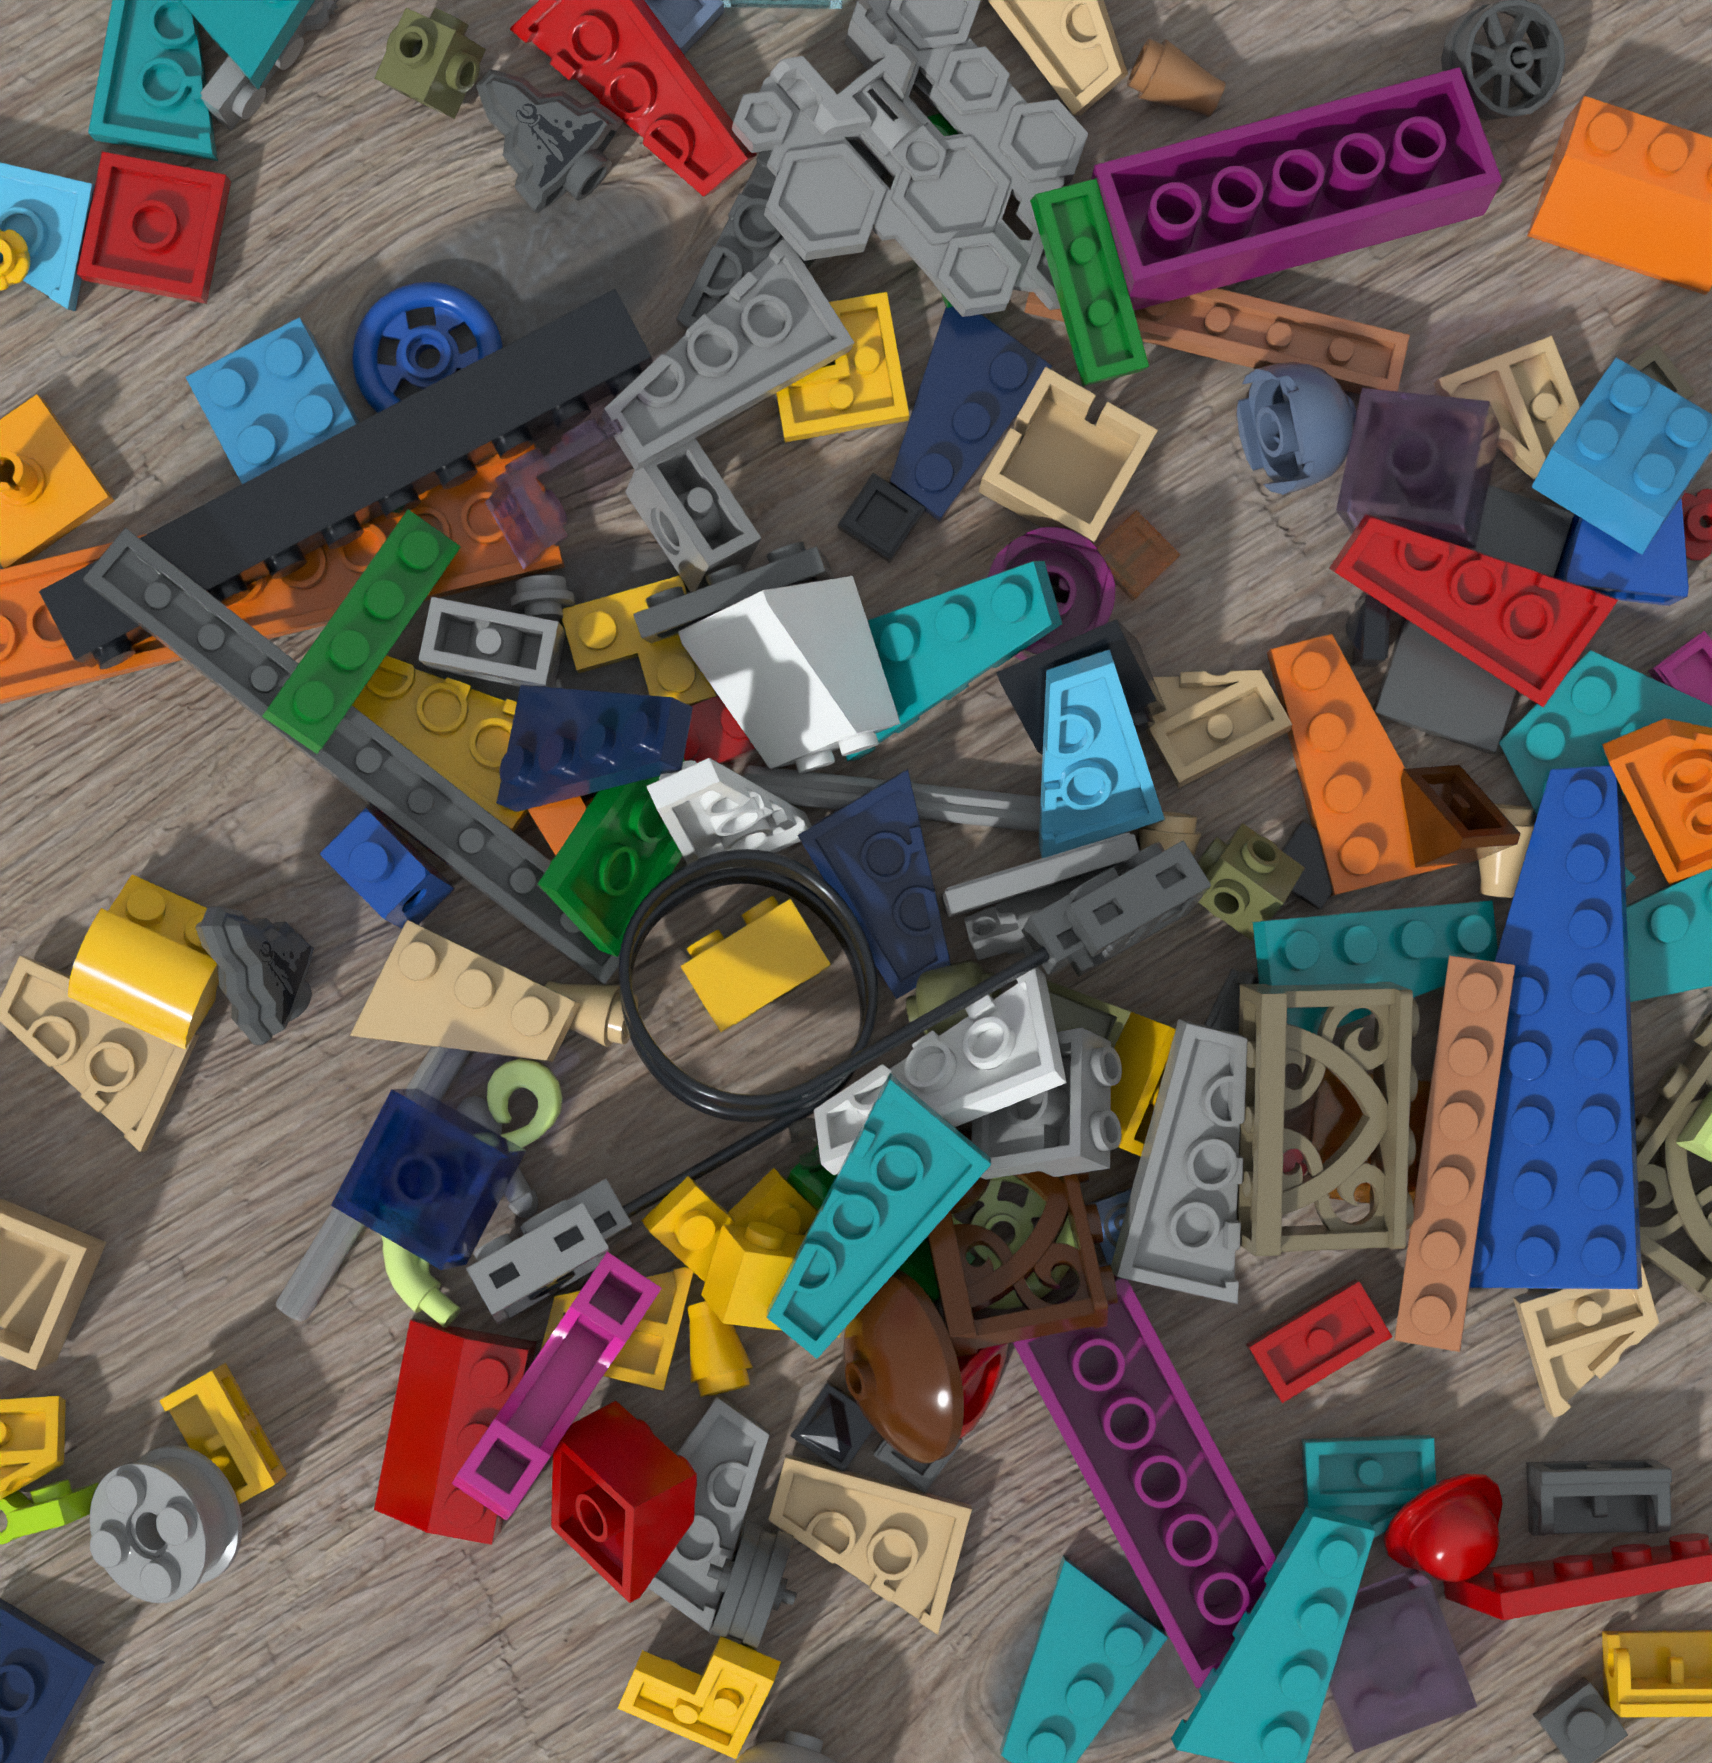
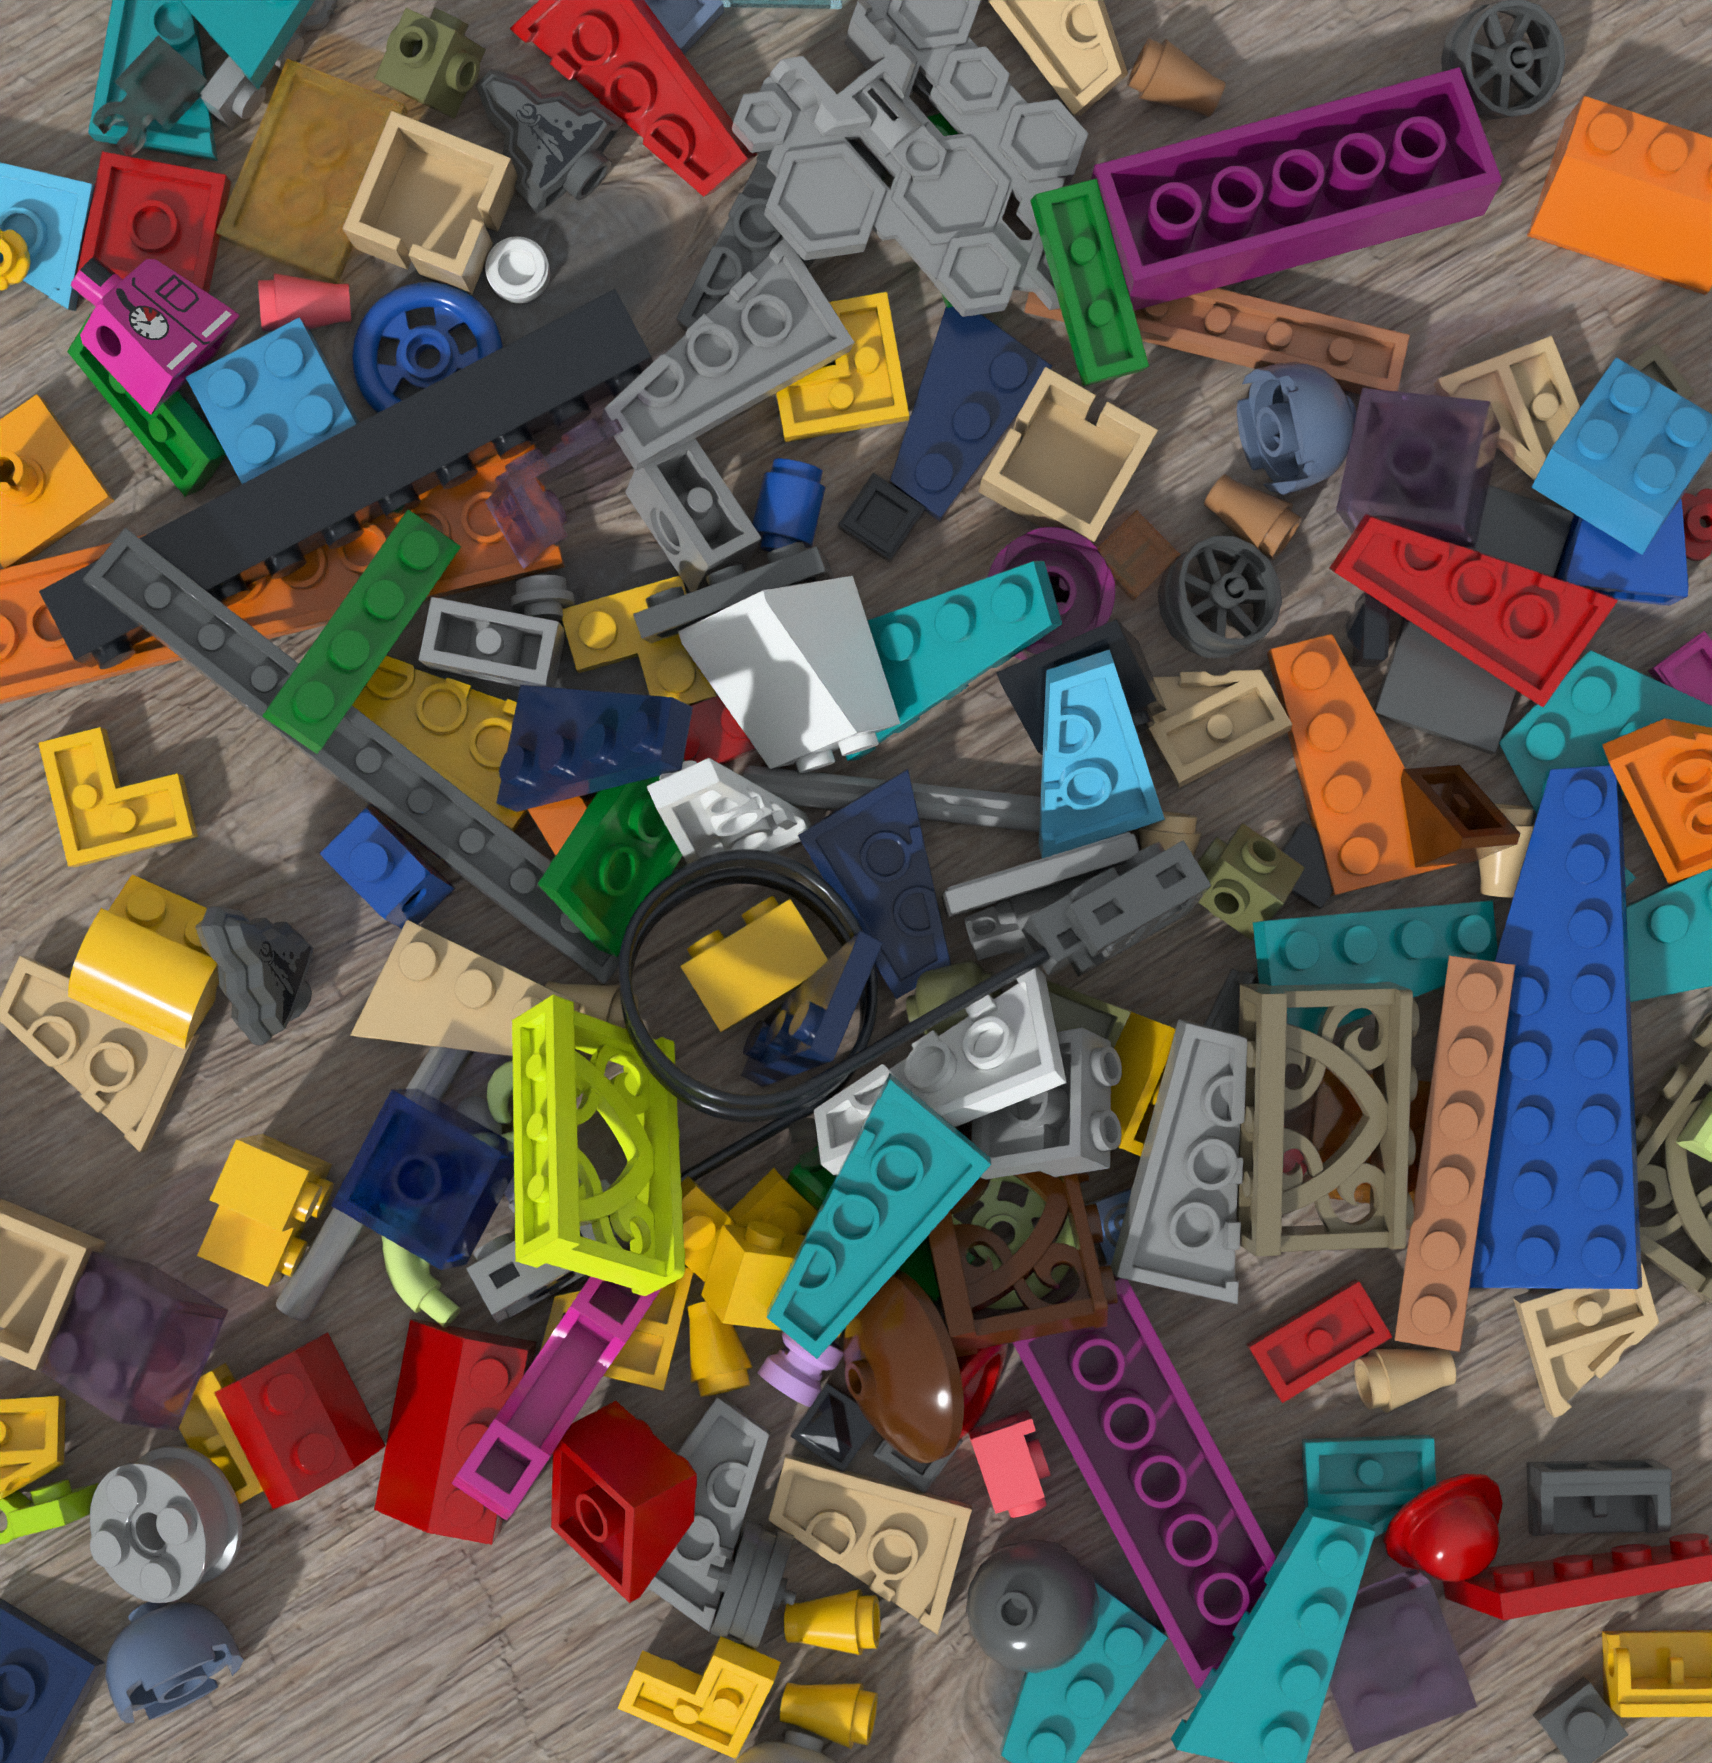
(99, 815): none -> yellow plate
(134, 1341): none -> clear purple brick
(150, 327): none -> dark pink torso
(158, 88): none -> clear smoke plate
(168, 1658): none -> sand blue cylinder
(171, 434): none -> green plate
(263, 1208): none -> yellow brick
(296, 297): none -> coral cone
(300, 1421): none -> red slope
(306, 171): none -> clear yellow plate
(431, 202): none -> tan piece
(518, 270): none -> white tile
(548, 1163): none -> neon yellow fence
(789, 504): none -> blue brick
(797, 1371): none -> lavender wheel
(813, 1019): none -> dark blue wing
(832, 1711): none -> yellow cone
(835, 1622): none -> yellow cone
(1011, 1464): none -> coral brick
(1032, 1606): none -> dark grey cylinder
(1247, 581): none -> dark grey wheel
(1254, 515): none -> medium nougat cone
(1399, 1376): none -> tan cone

